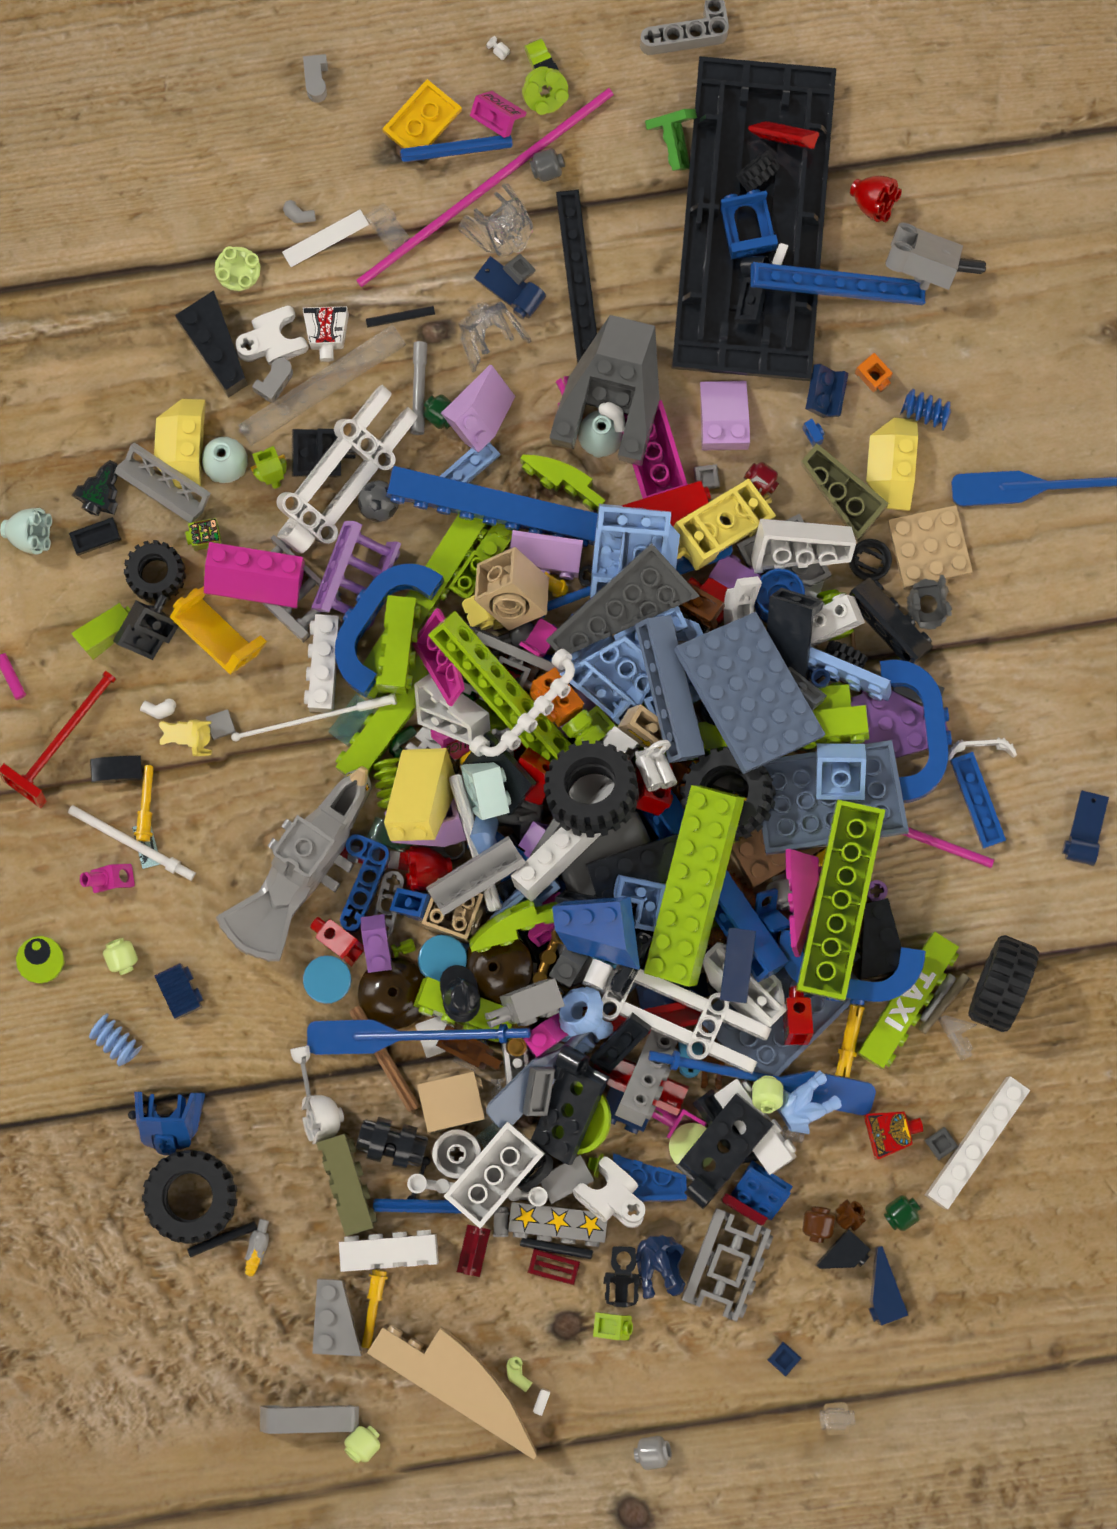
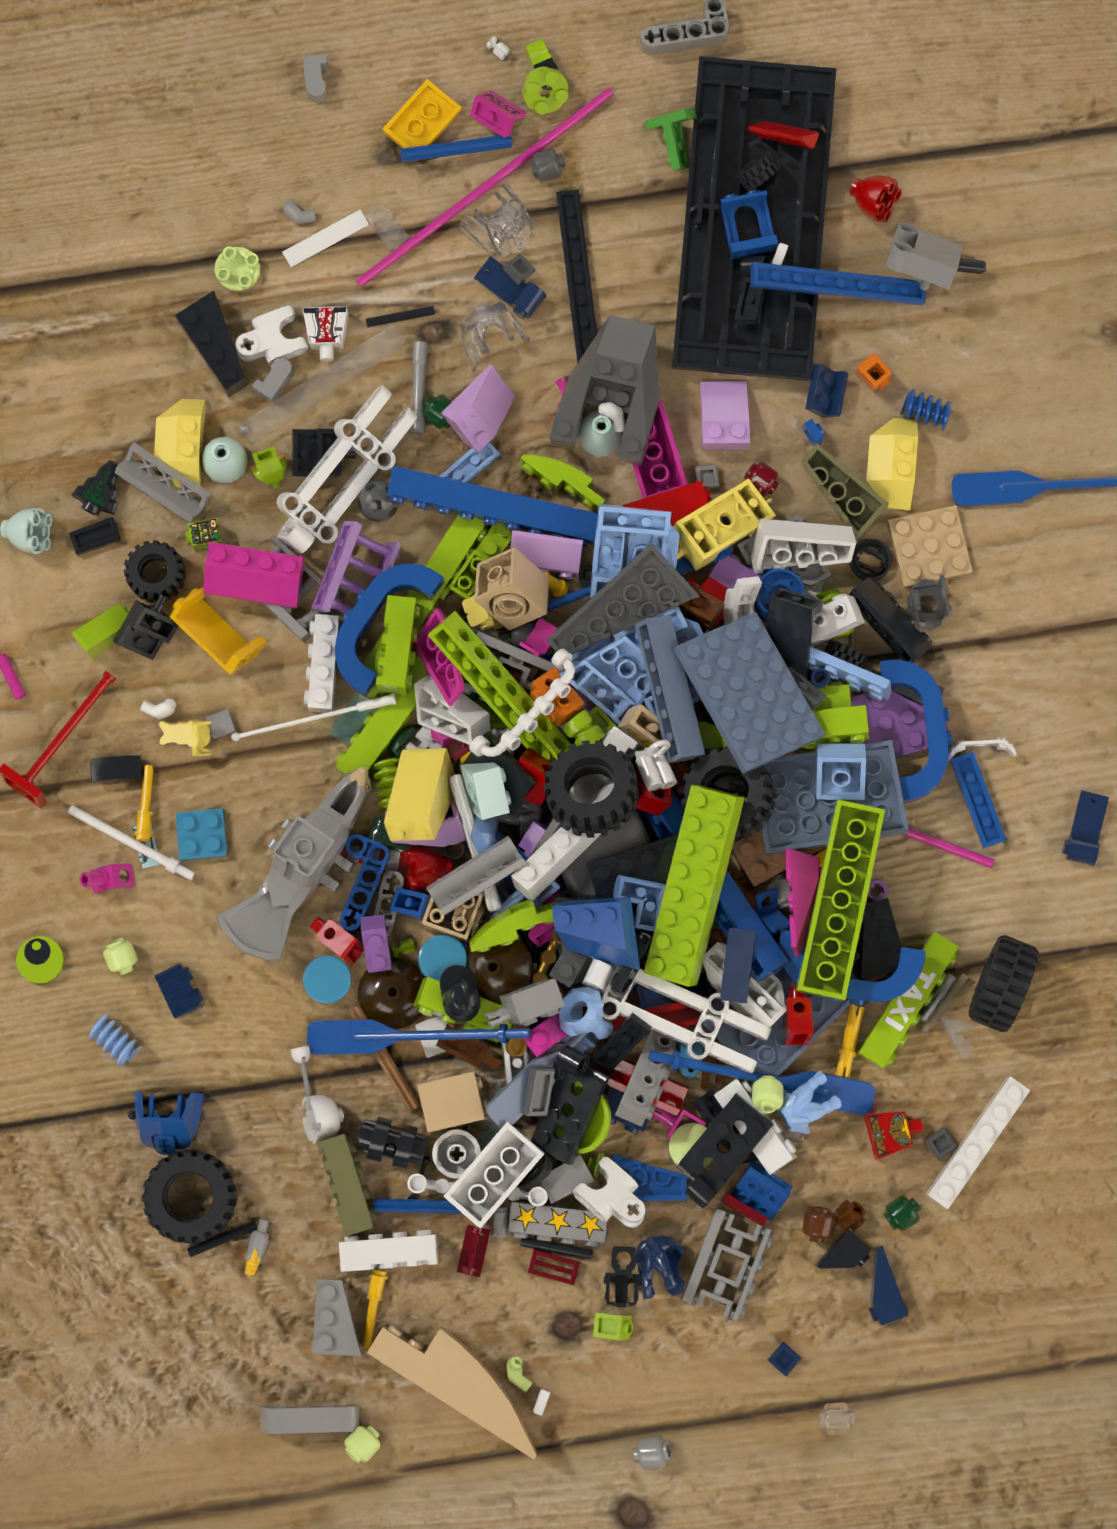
(201, 834): none -> dark azure plate

